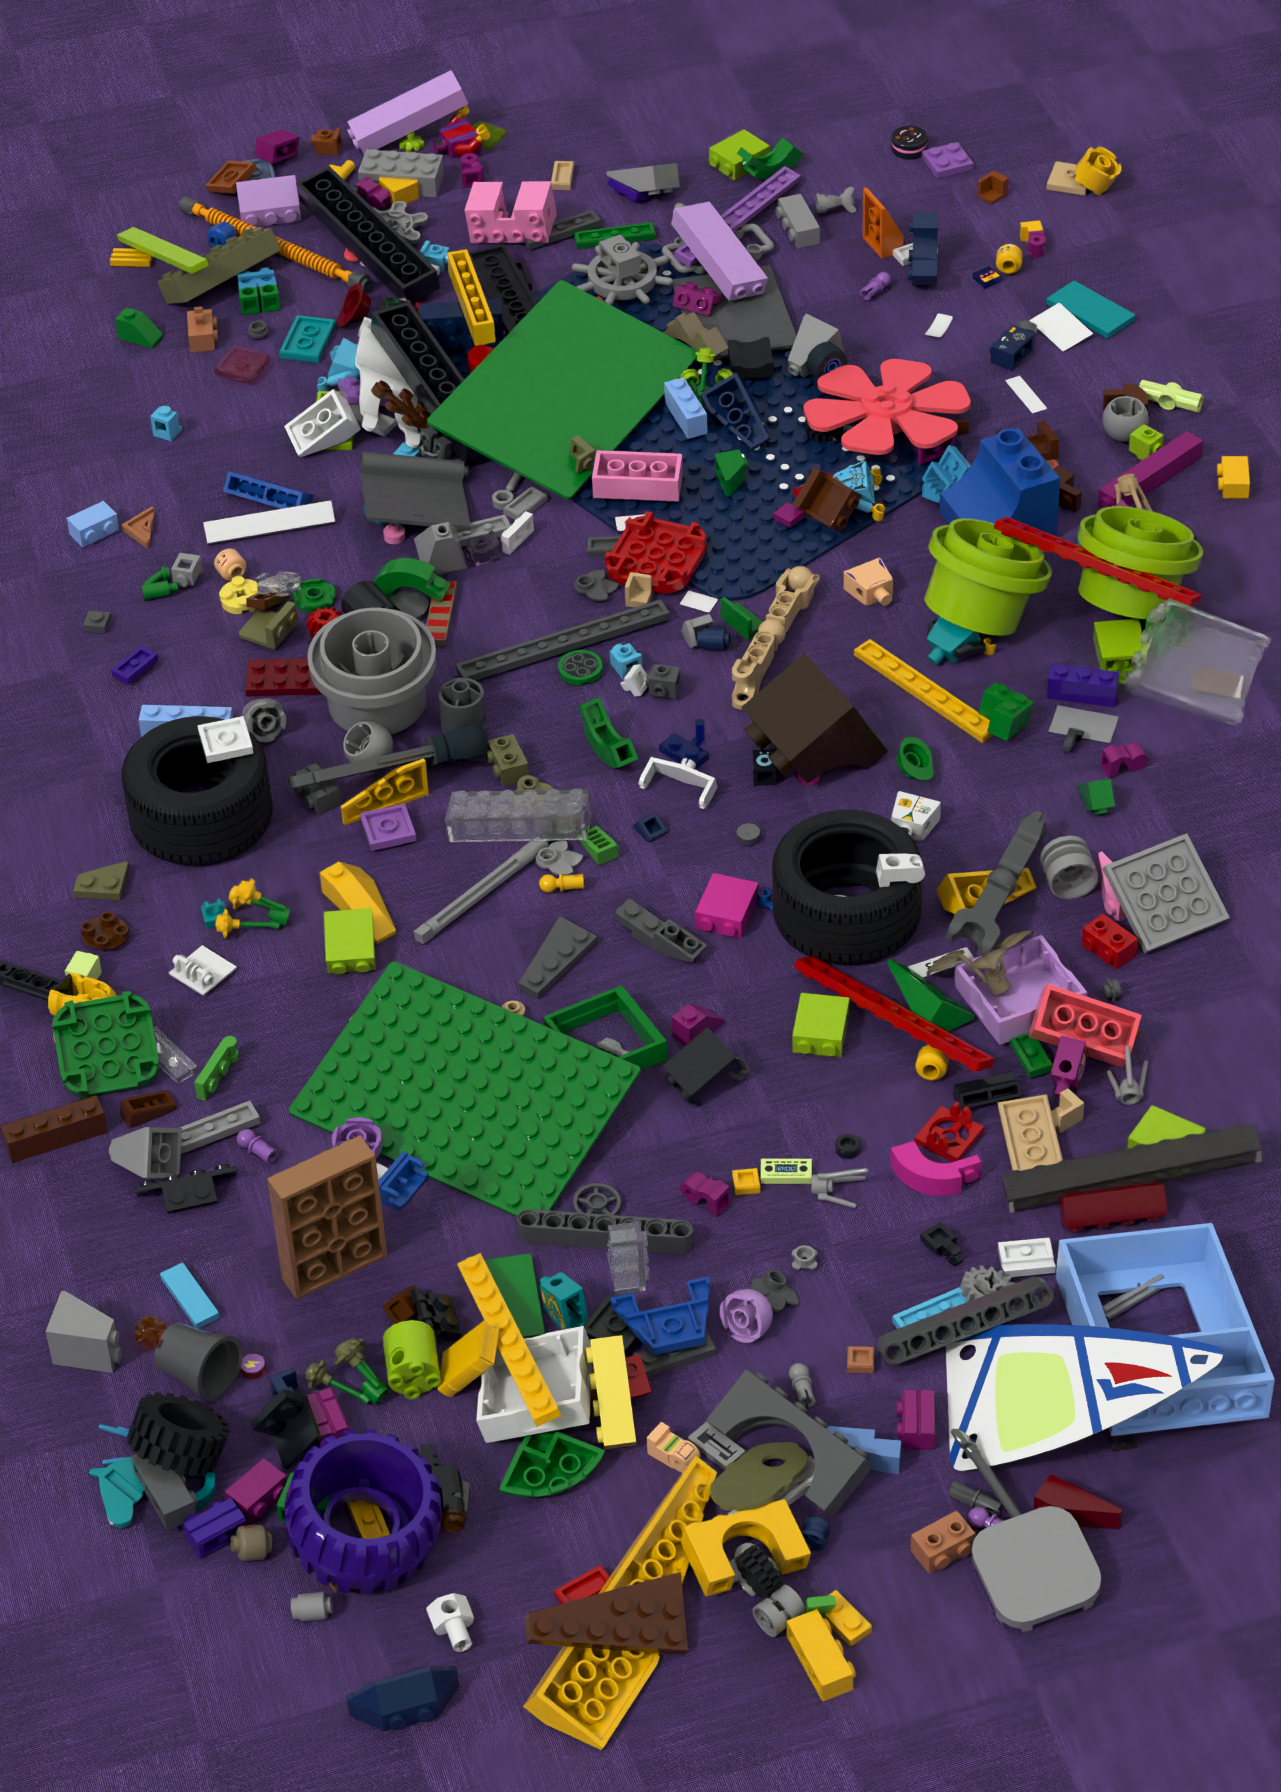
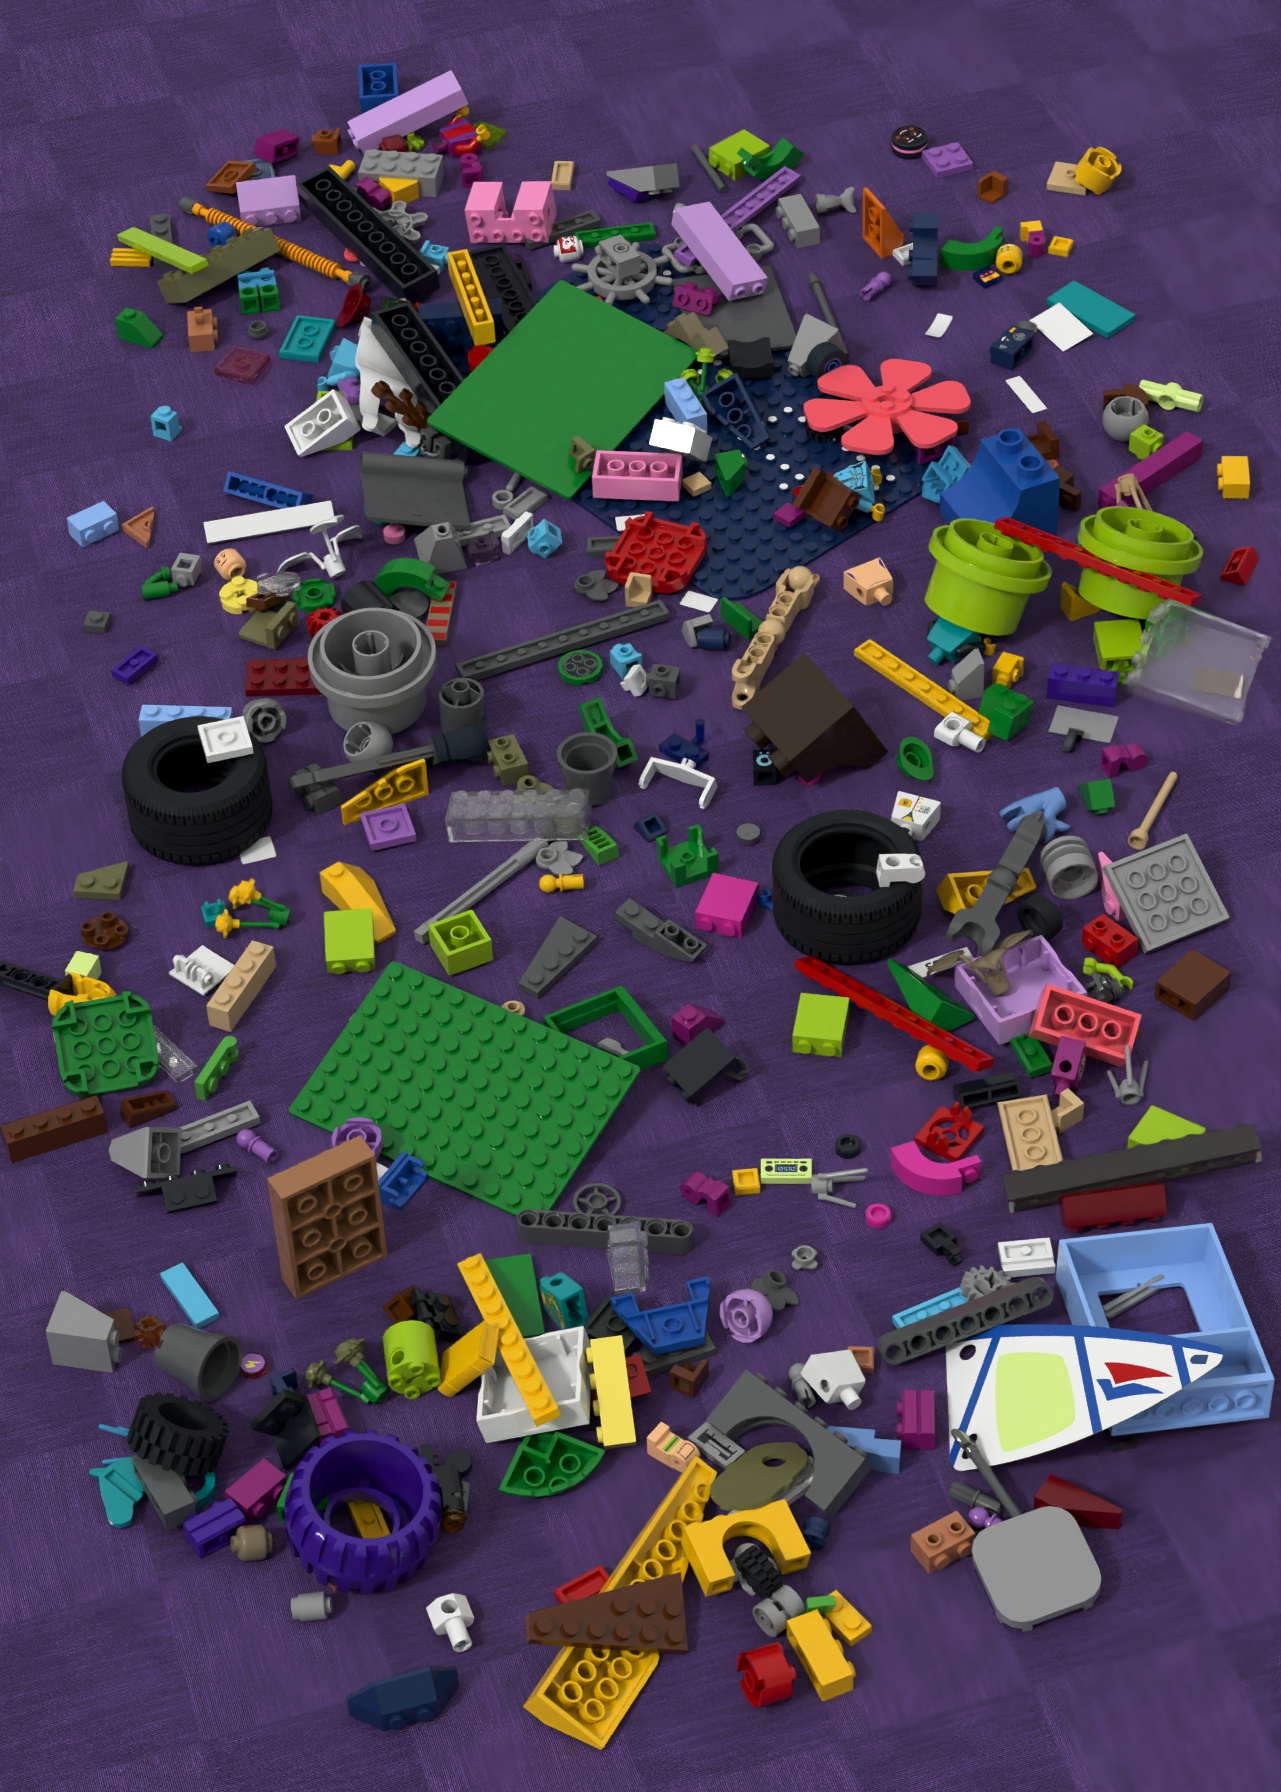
(123, 1324): none -> reddish brown slope
(162, 229): none -> dark grey plate
(241, 986): none -> tan brick
(259, 851): none -> white sticker
(332, 561): none -> white plant
(377, 84): none -> blue brick
(394, 143): none -> dark red head
(460, 942): none -> lime brick
(461, 1461): none -> black tile
(544, 538): none -> medium azure brick
(568, 249): none -> white head
(588, 763): none -> dark grey piece
(681, 439): none -> white brick
(687, 860): none -> green panel
(689, 1378): none -> reddish brown panel
(696, 484): none -> tan tile
(708, 168): none -> dark grey bar
(766, 1675): none -> red brick
(815, 284): none -> dark grey bar
(835, 1377): none -> white torso
(878, 1216): none -> dark pink tile
(956, 731): none -> white piece
(968, 677): none -> light grey slope
(972, 256): none -> green arch
(1007, 669): none -> yellow brick
(1048, 912): none -> black tyre
(1049, 801): none -> medium blue piece
(1060, 246): none -> yellow tile
(1074, 604): none -> yellow slope
(1091, 965): none -> lime arm
(1099, 988): none -> dark grey bracket
(1139, 837): none -> tan piece
(1192, 985): none -> reddish brown brick
(1240, 565): none -> red slope

